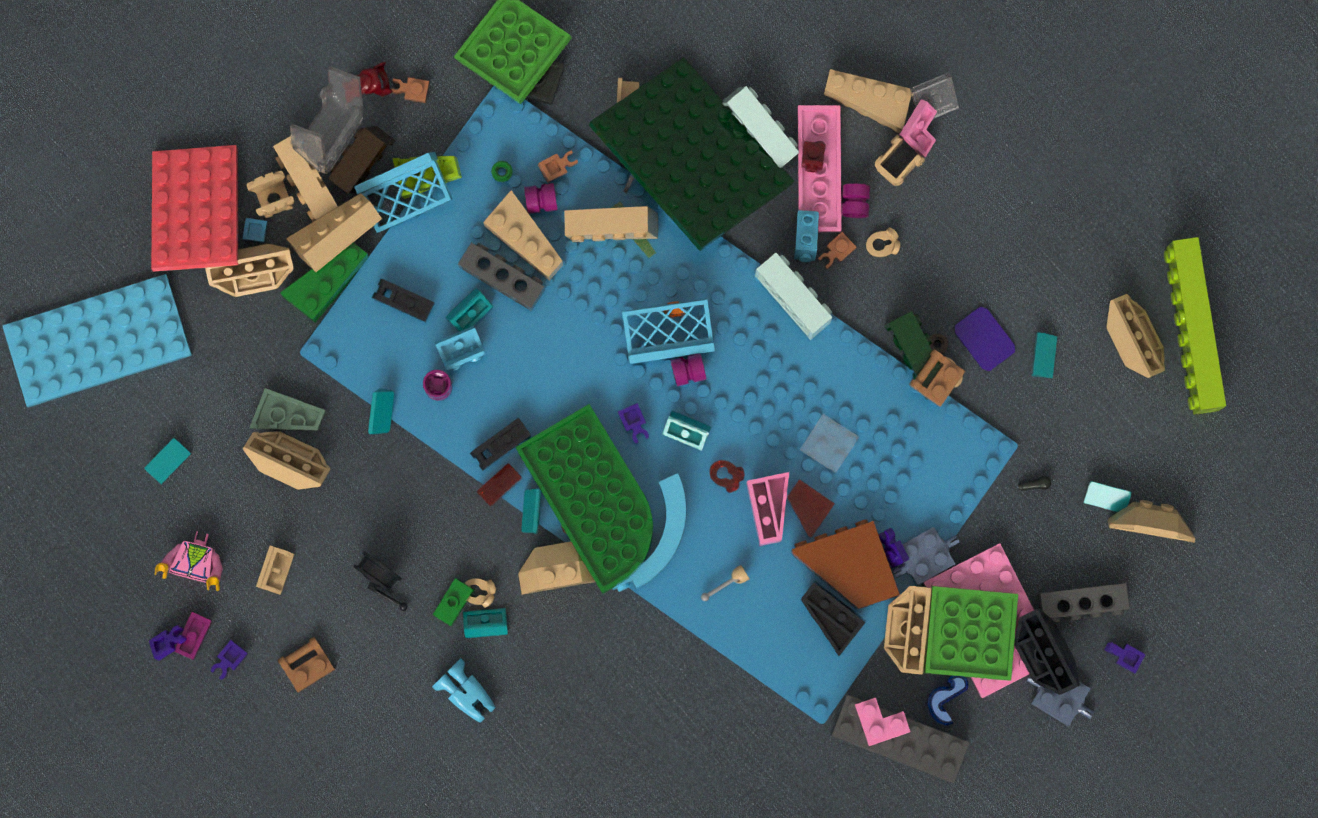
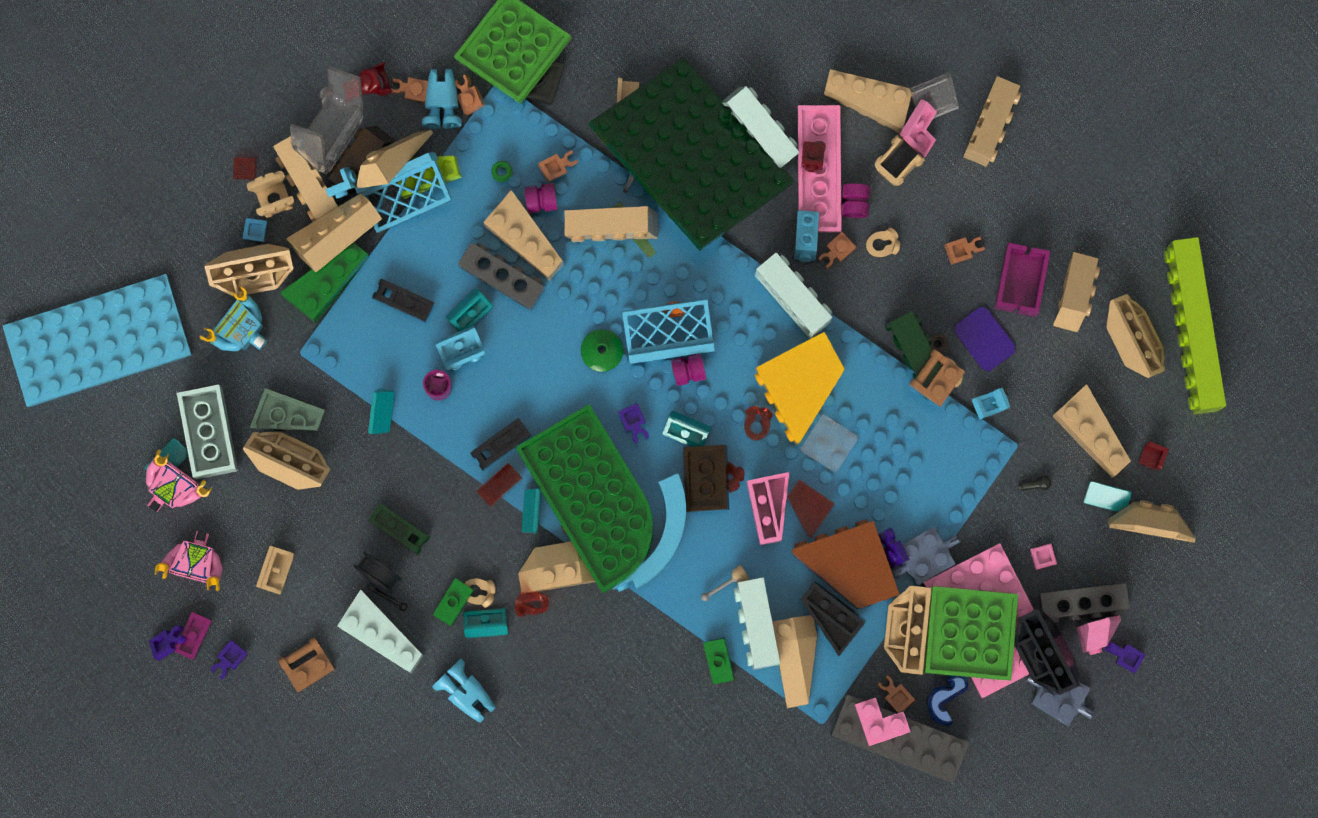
(171, 484): none -> torso
(194, 208): coral plate -> none
(207, 432): none -> light aqua brick
(239, 326): none -> medium azure torso
(244, 168): none -> clear red tile
(340, 190): none -> medium azure bracket
(378, 632): none -> light aqua wedge
(386, 162): none -> tan wedge
(398, 528): none -> dark green plate
(441, 95): none -> medium azure piece
(470, 98): none -> nougat plate
(522, 609): none -> clear red piece
(601, 361): none -> green dish
(706, 478): none -> dark brown plate
(719, 660): none -> green plate
(751, 414): none -> clear red piece
(758, 624): none -> light aqua brick
(796, 650): none -> tan wedge
(800, 383): none -> yellow slope
(897, 697): none -> nougat plate
(961, 250): none -> nougat plate
(991, 403): none -> medium azure bracket
(992, 121): none -> tan wedge
(1022, 280): none -> magenta piece
(1043, 556): none -> bright pink tile
(1044, 355): teal slope -> none
(1077, 291): none -> tan wedge
(1092, 431): none -> tan wedge
(1097, 634): none -> bright pink wedge
(1153, 456): none -> dark red panel

